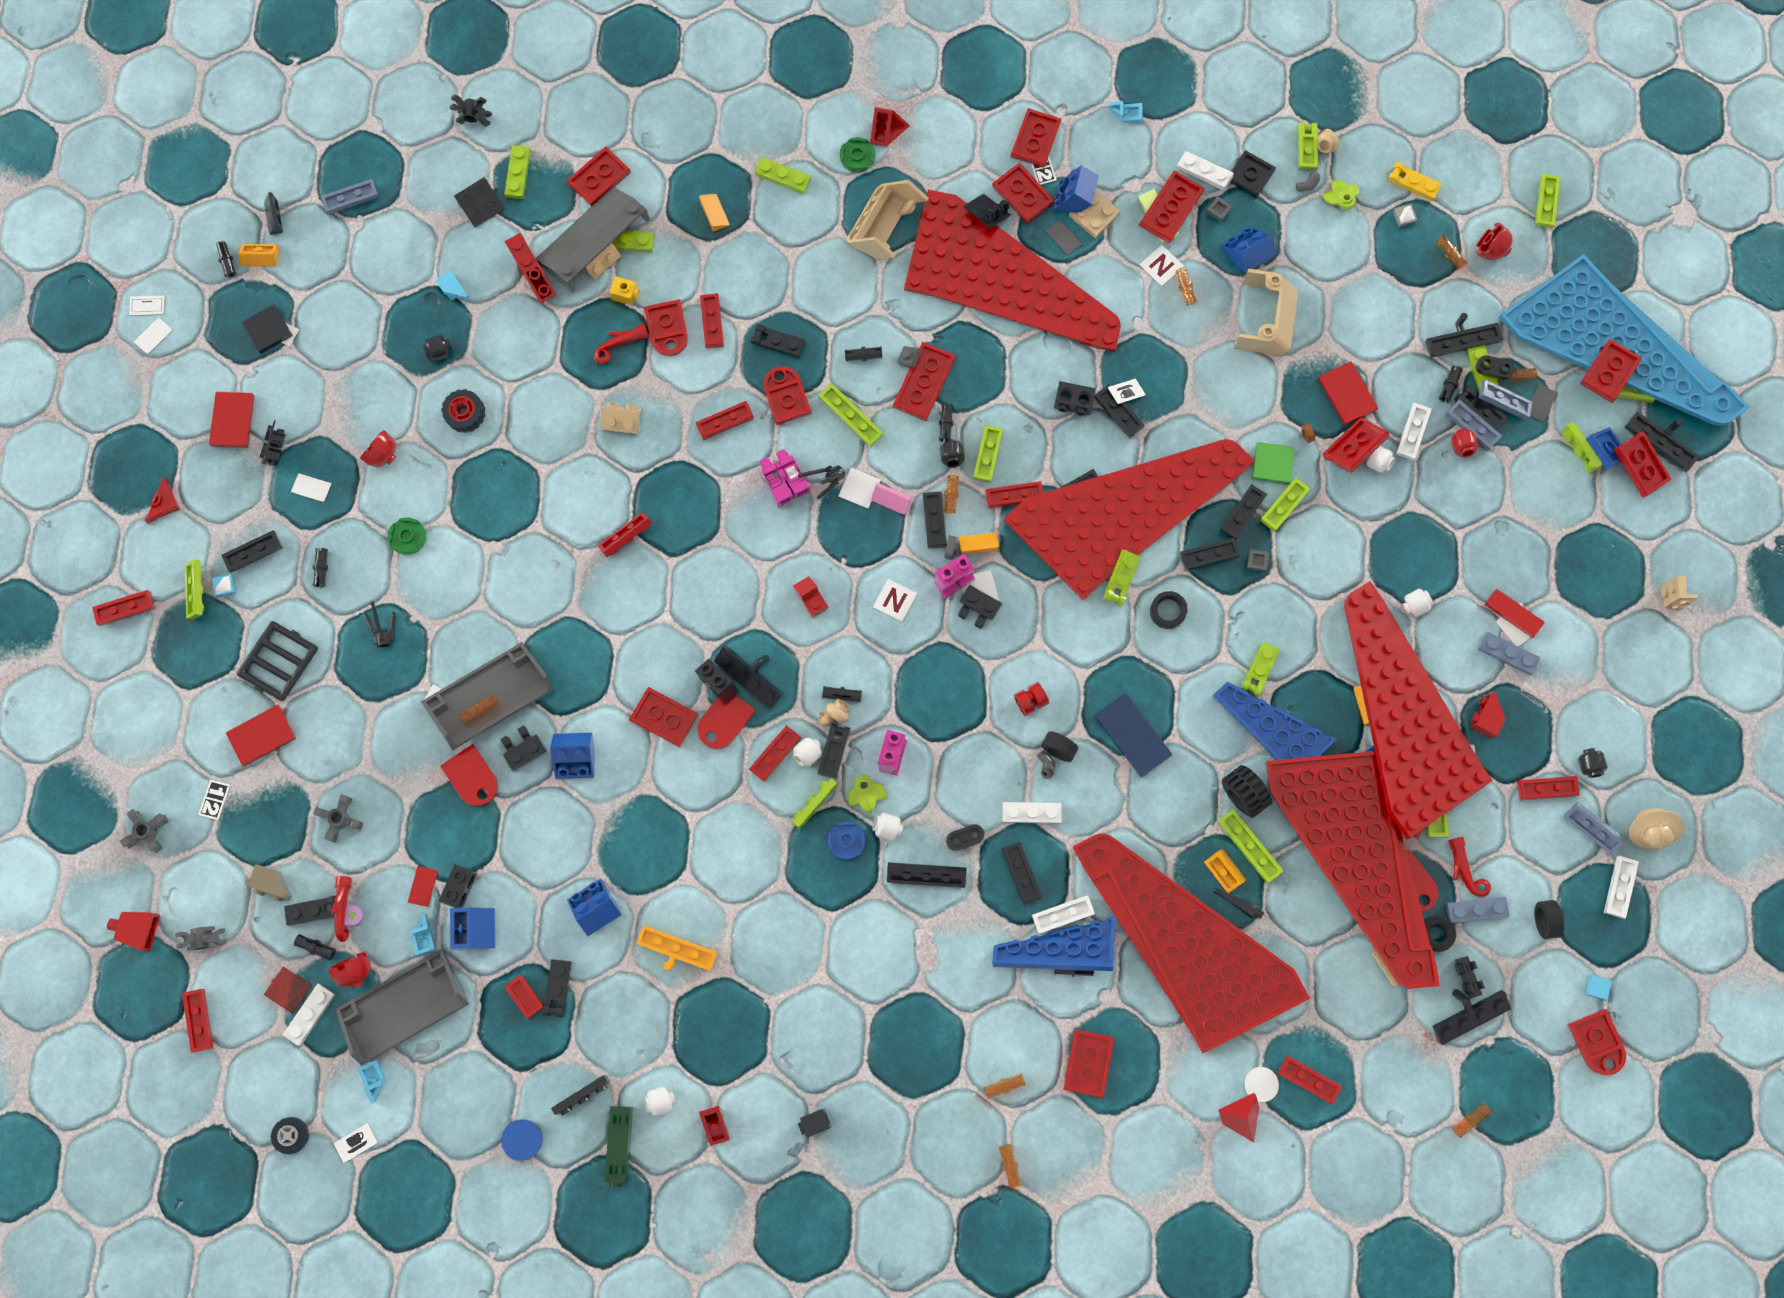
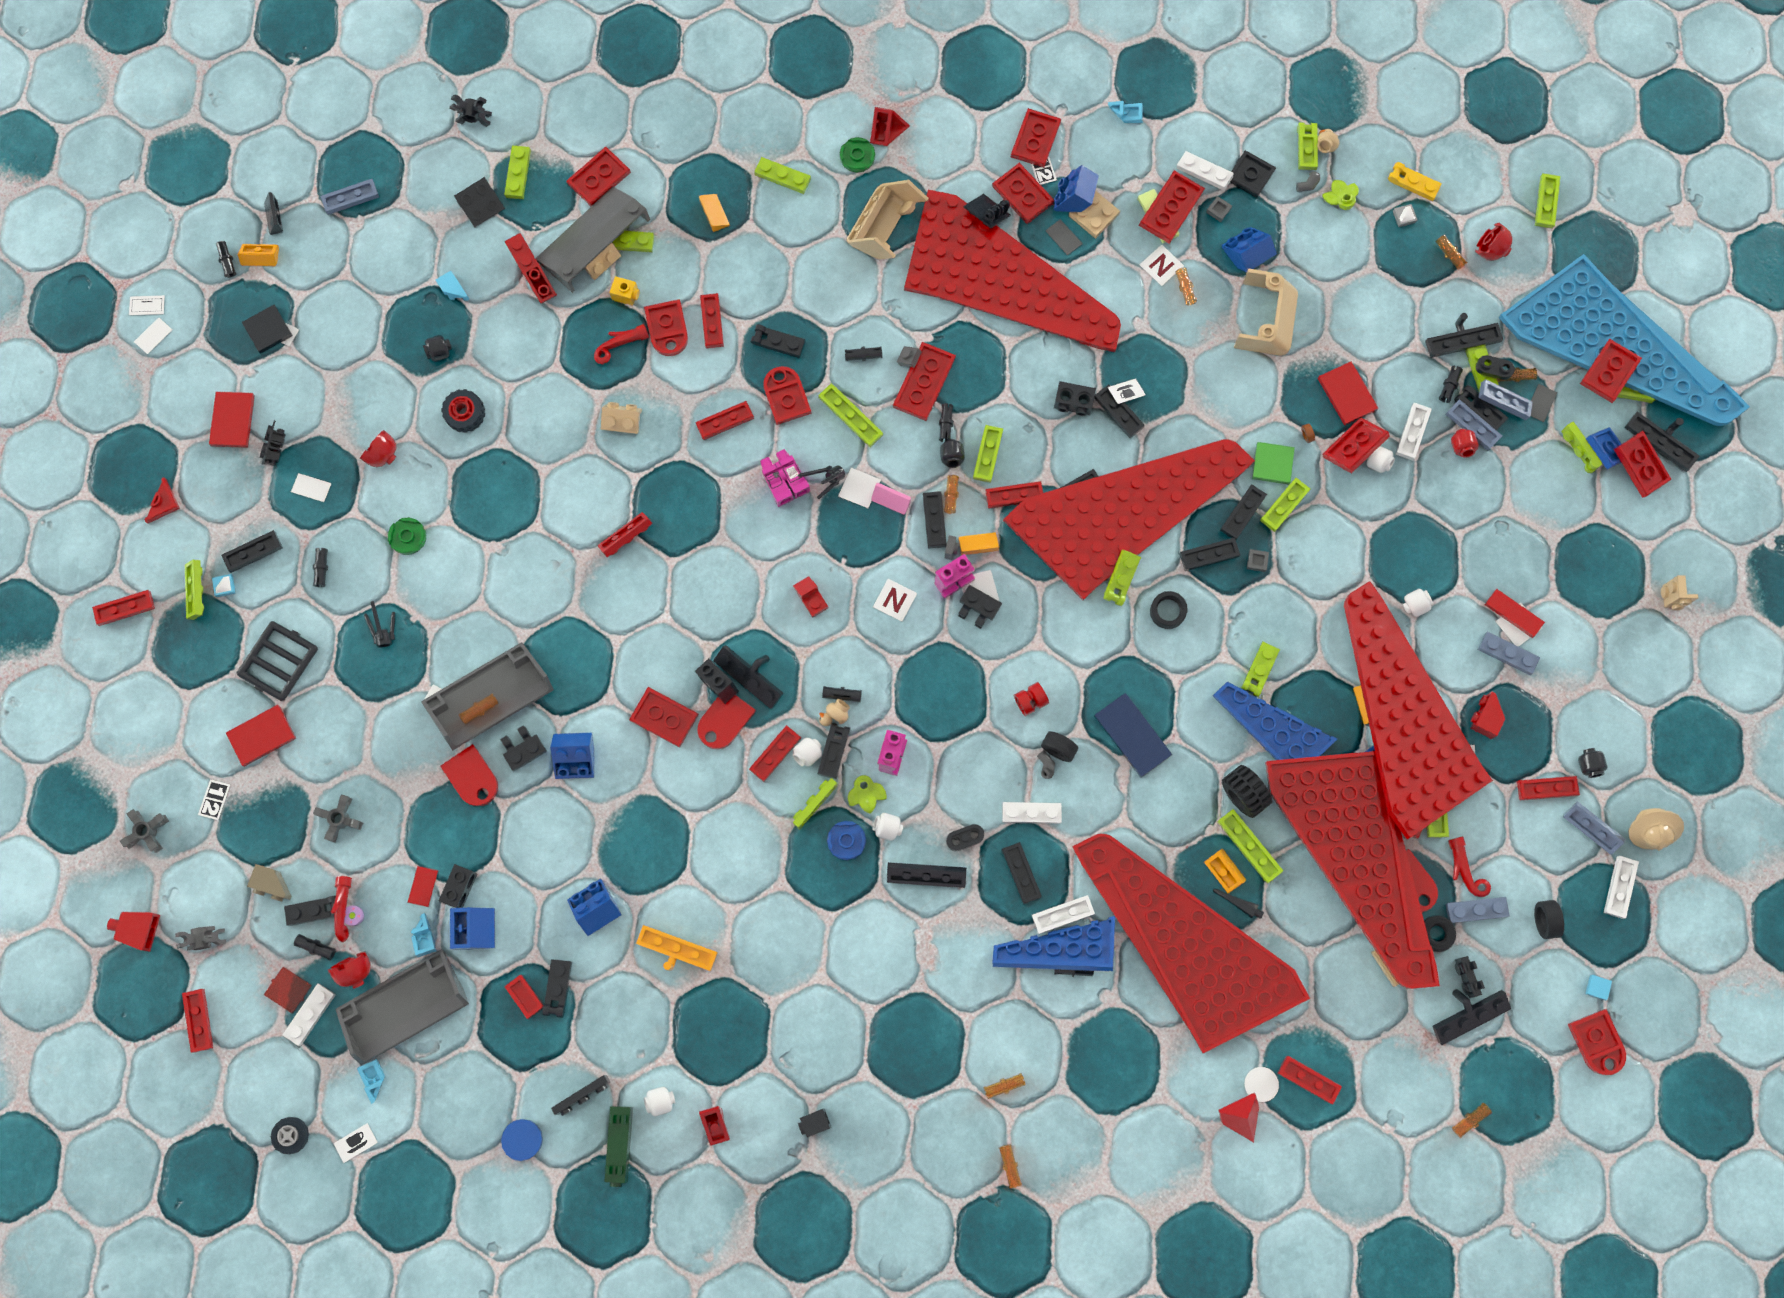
(1088, 1063): red tile -> none

